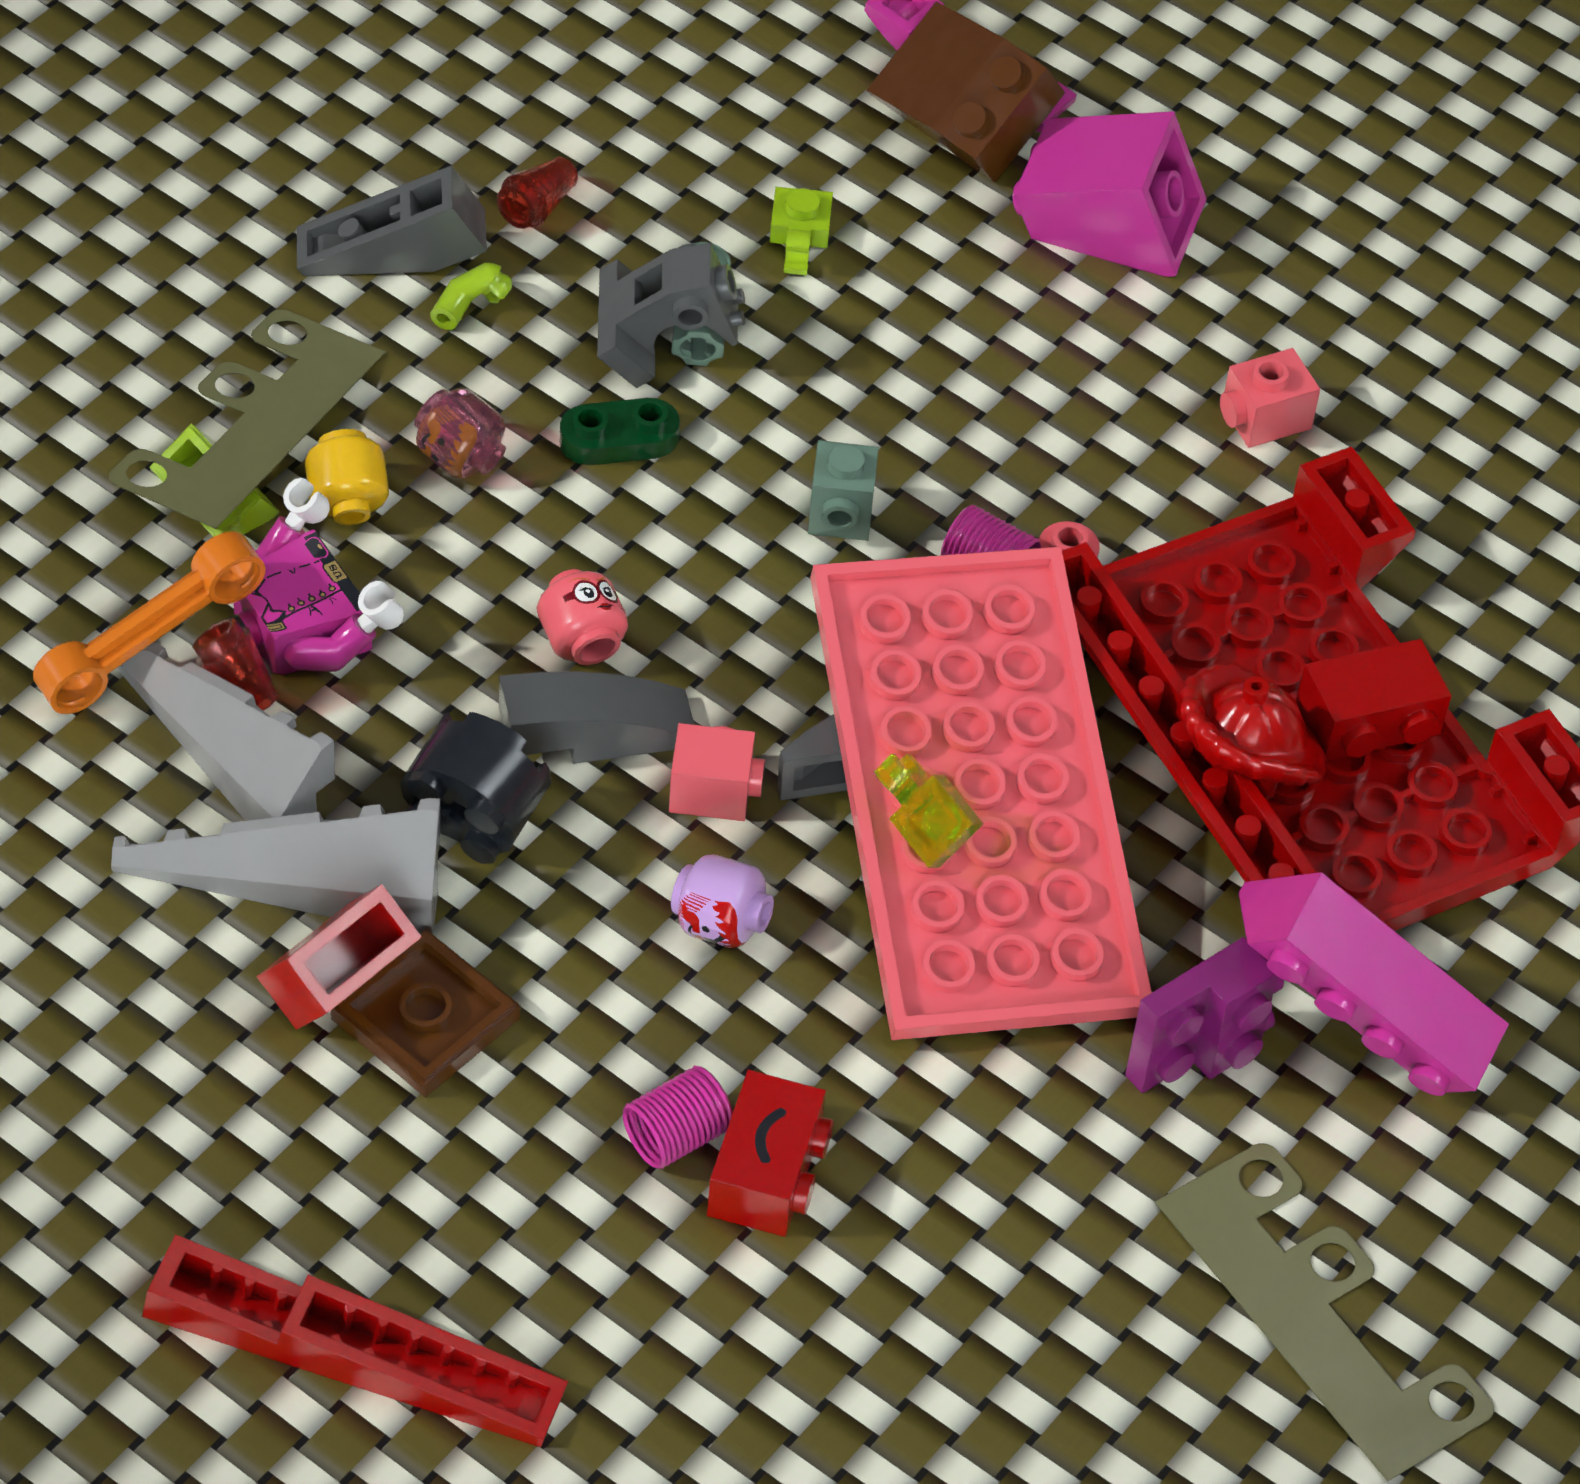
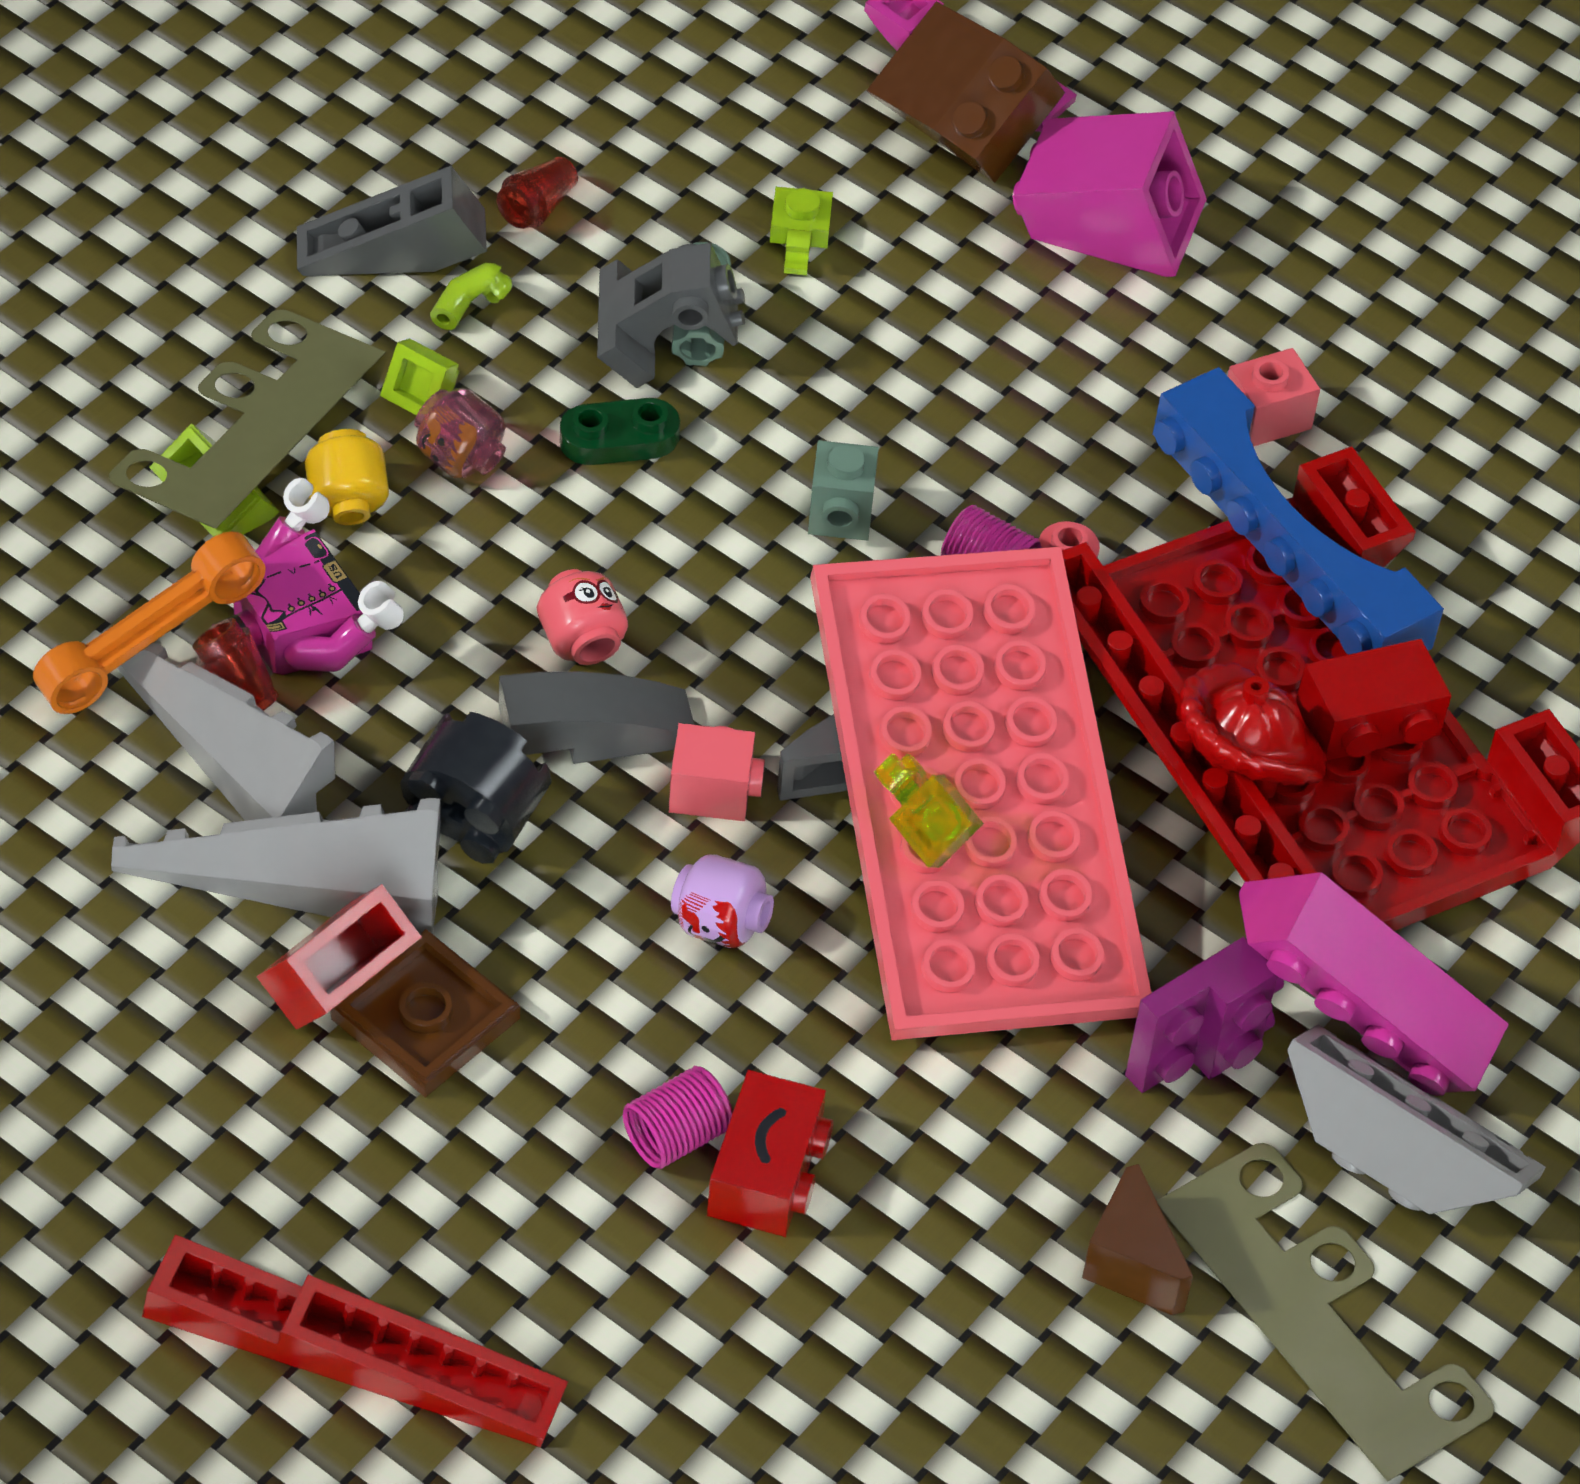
(417, 375): none -> lime tile
(1136, 1249): none -> reddish brown slope
(1363, 604): none -> blue arch
(1399, 1133): none -> light grey wedge

